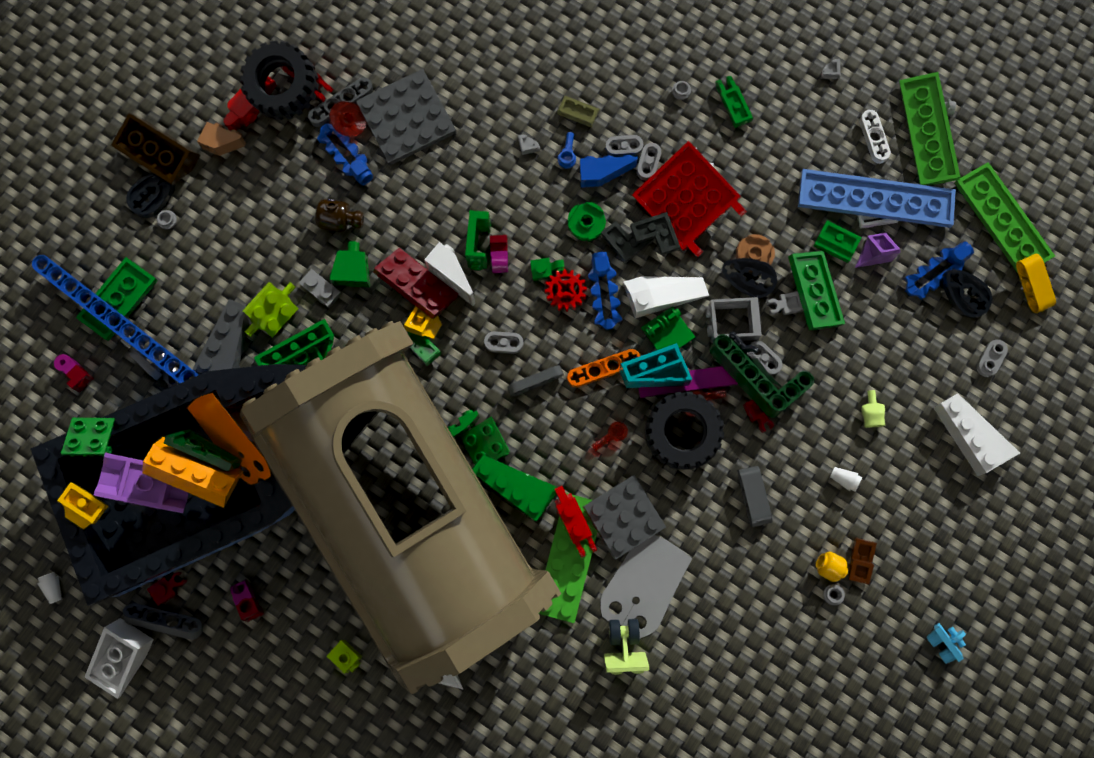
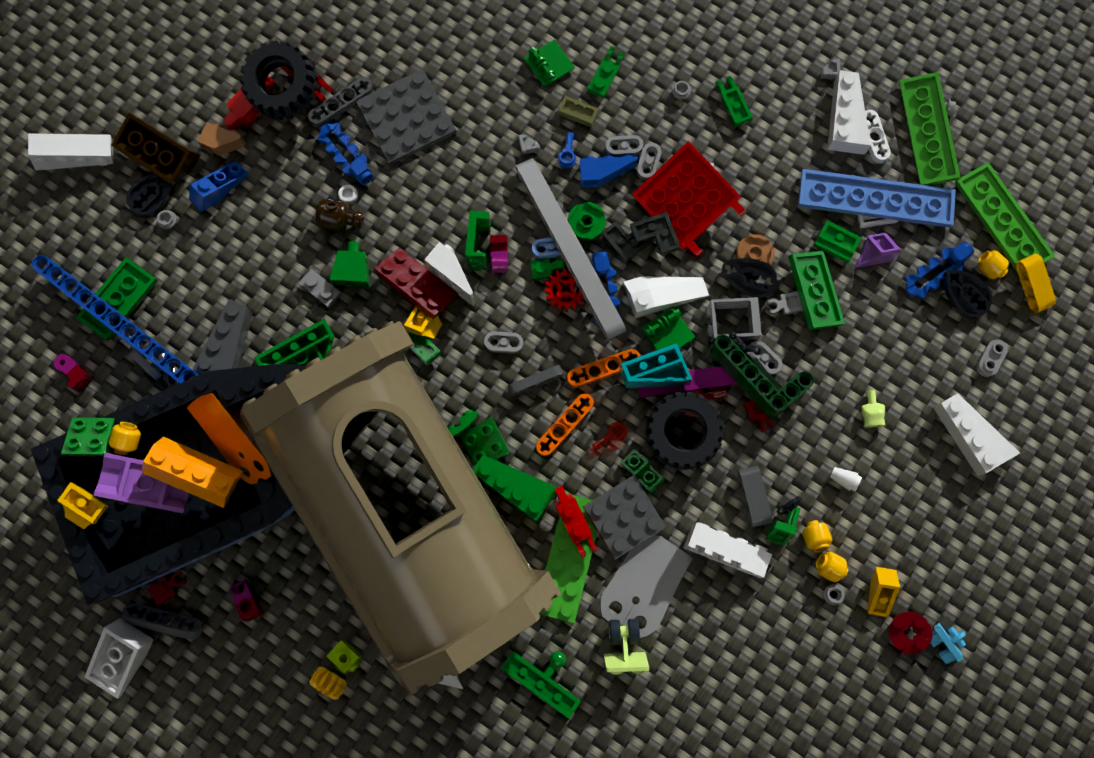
(50, 587): white cone -> none
(69, 150): none -> white wedge
(124, 438): none -> yellow head
(201, 448): dark green wing -> none
(216, 185): none -> blue slope
(270, 309): lime plate -> none
(328, 683): none -> yellow gear
(348, 194): none -> white tile
(352, 114): clear red dish -> none
(541, 683): none -> green plate
(546, 244): none -> medium blue plate
(548, 62): none -> green hinge
(565, 425): none -> orange beam
(570, 249): none -> light grey beam
(605, 74): none -> green hinge
(644, 472): none -> green slope
(728, 550): none -> white wedge
(783, 532): none -> green piece
(817, 536): none -> yellow head
(848, 118): none -> white wedge
(861, 560): reddish brown slope -> none
(883, 591): none -> yellow slope
(902, 642): none -> dark red plate
(993, 264): none -> yellow head

